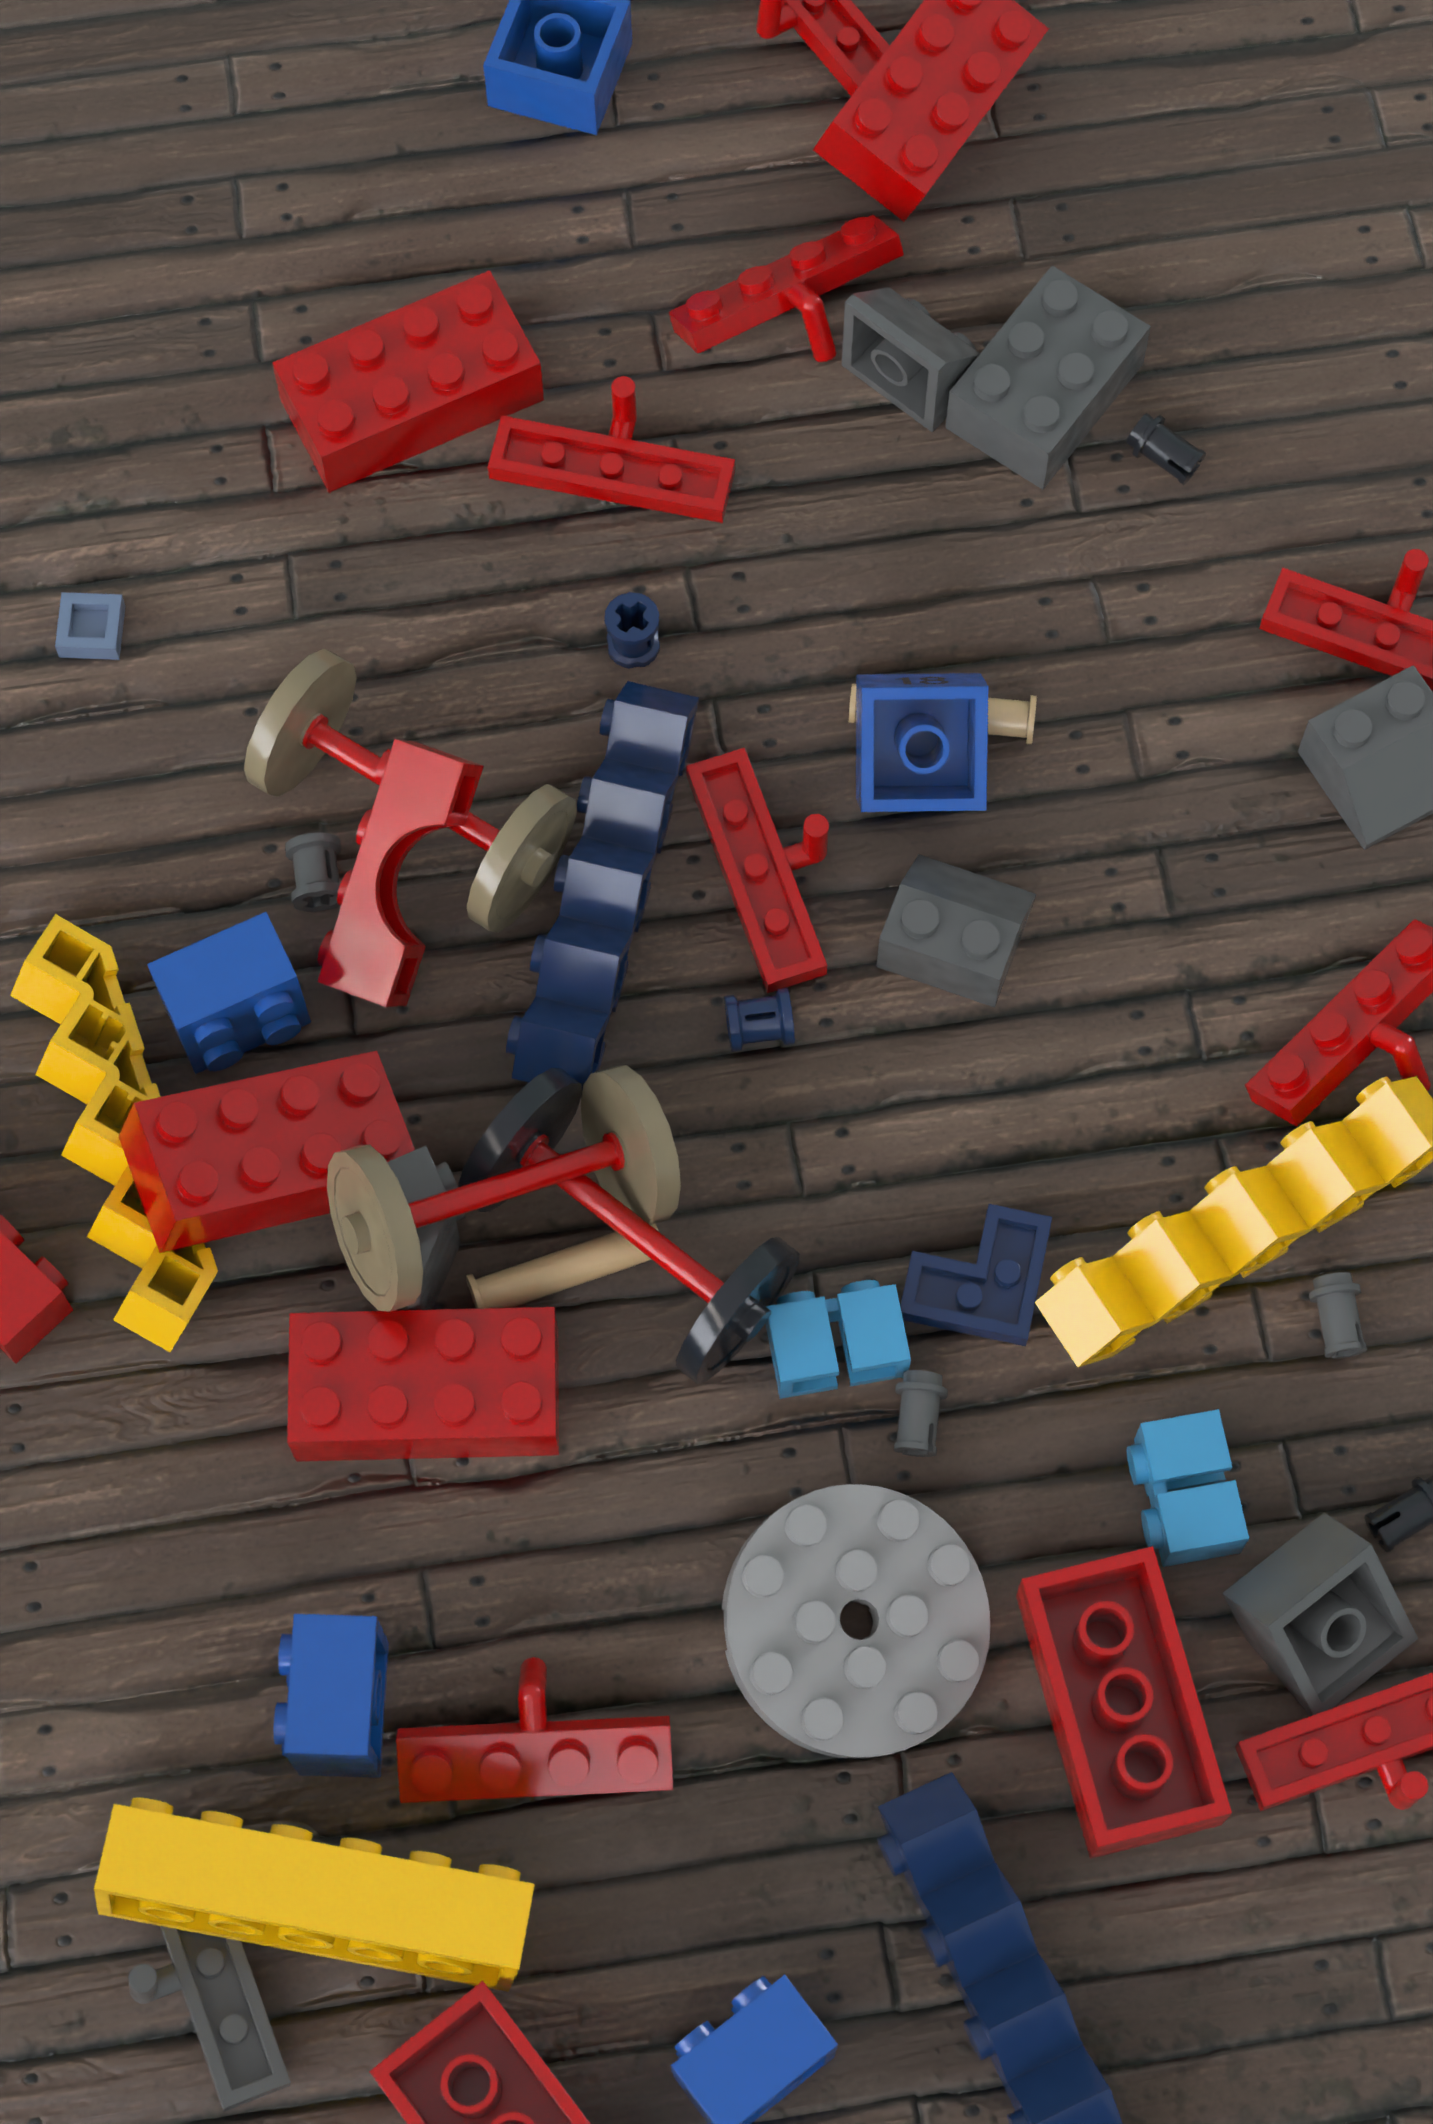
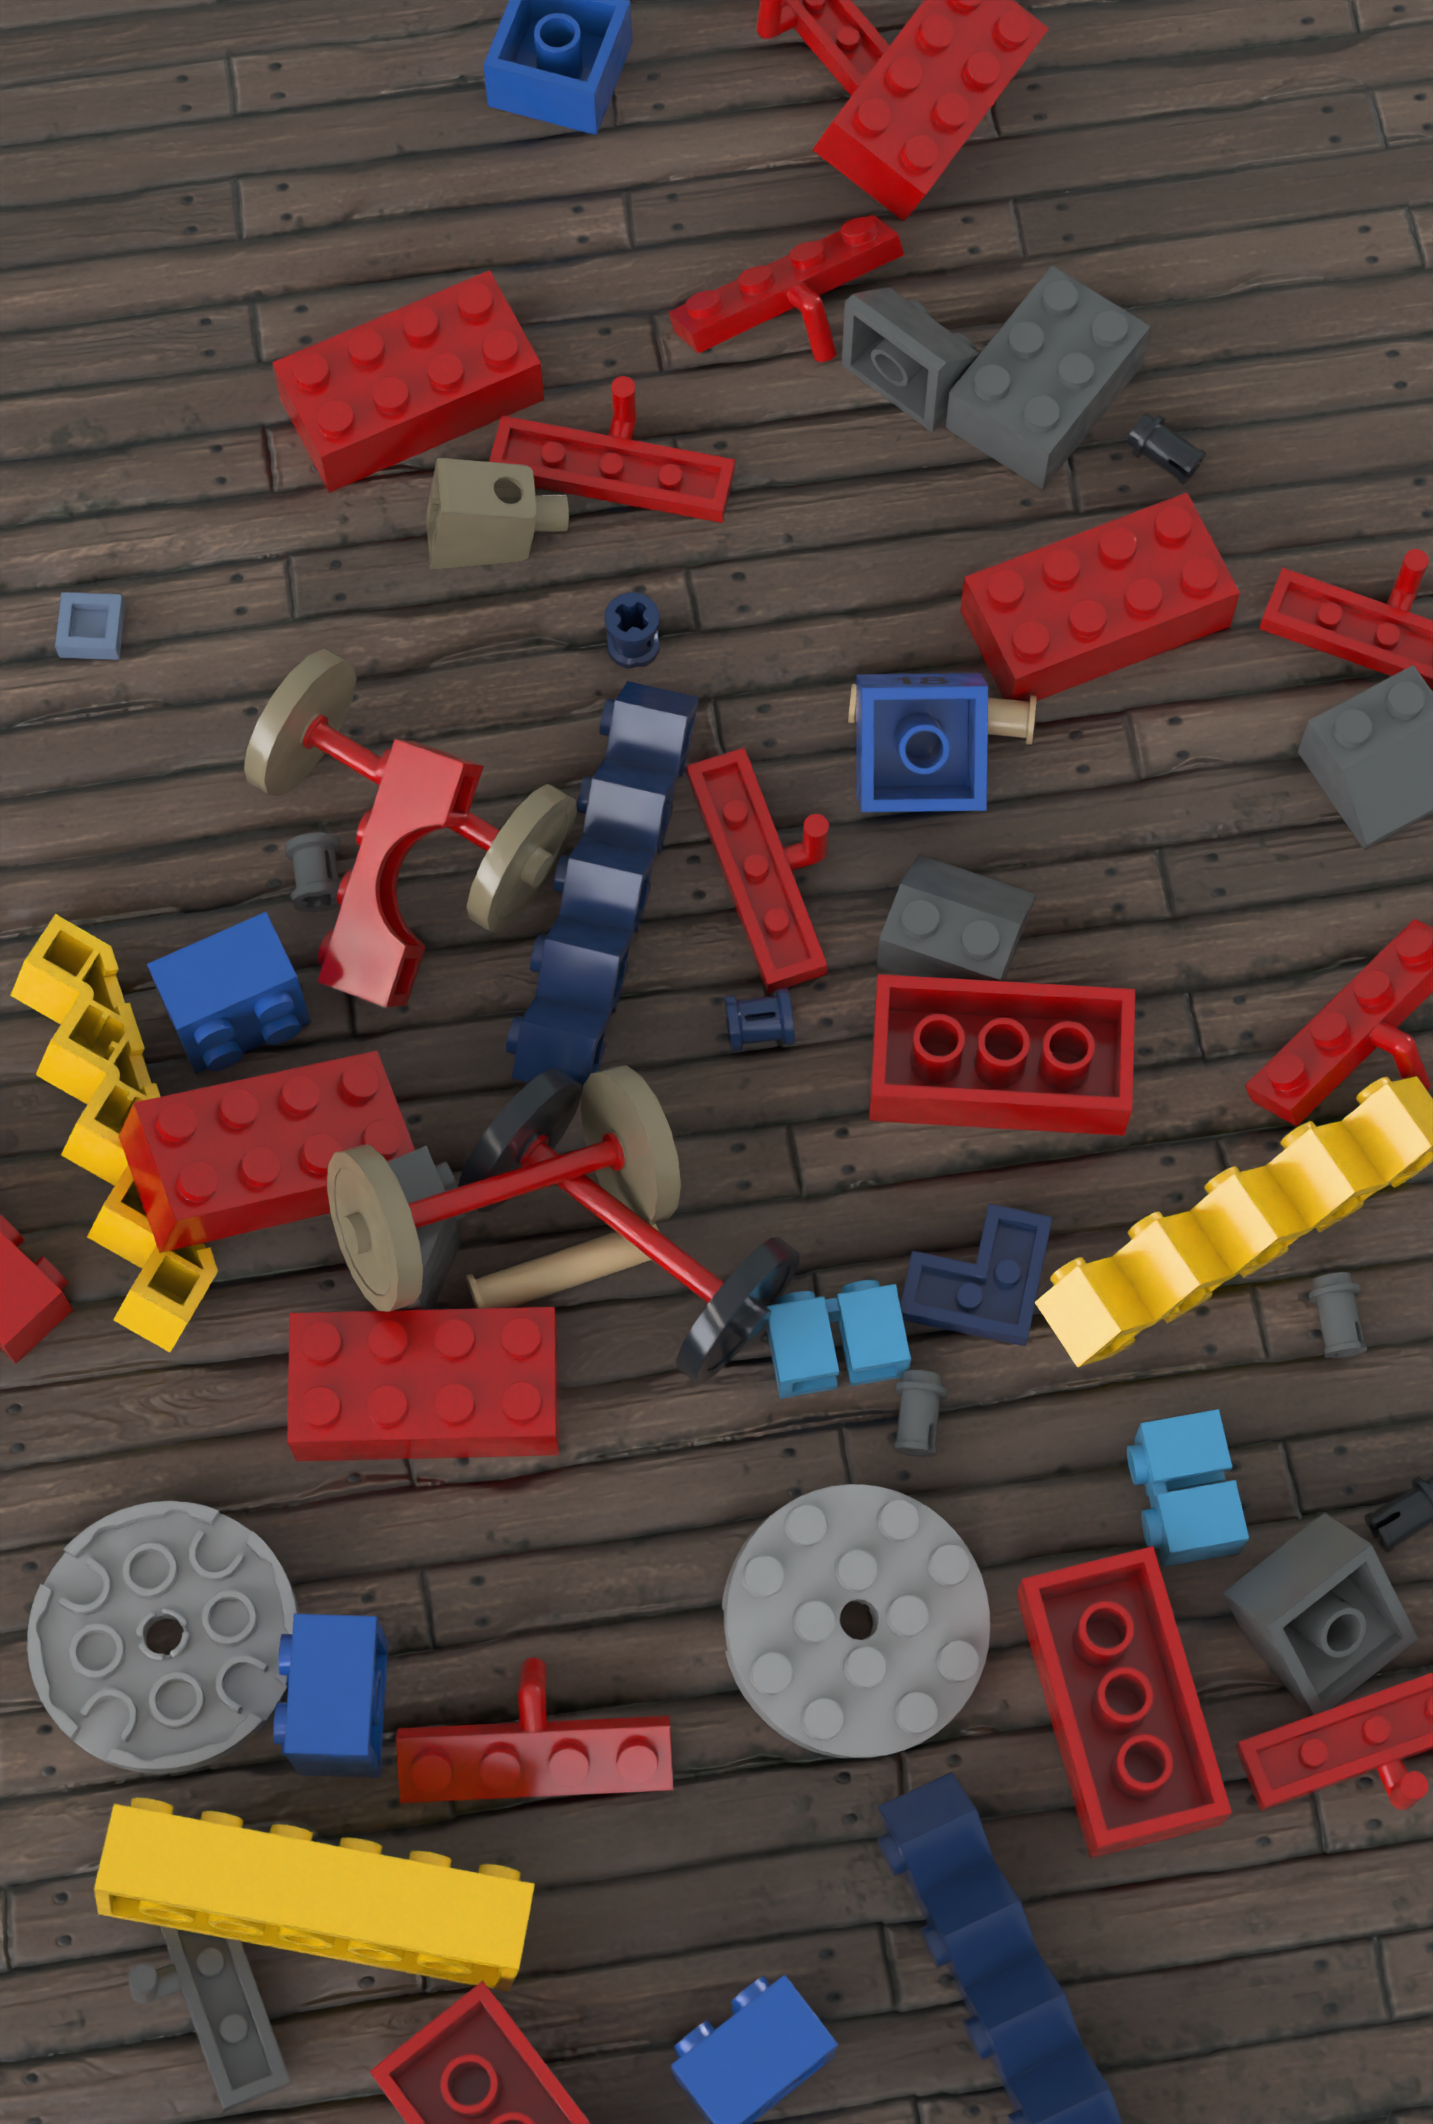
(94, 1624): none -> light grey plate
(487, 513): none -> dark tan torso
(1002, 1055): none -> red brick
(1099, 600): none -> red brick

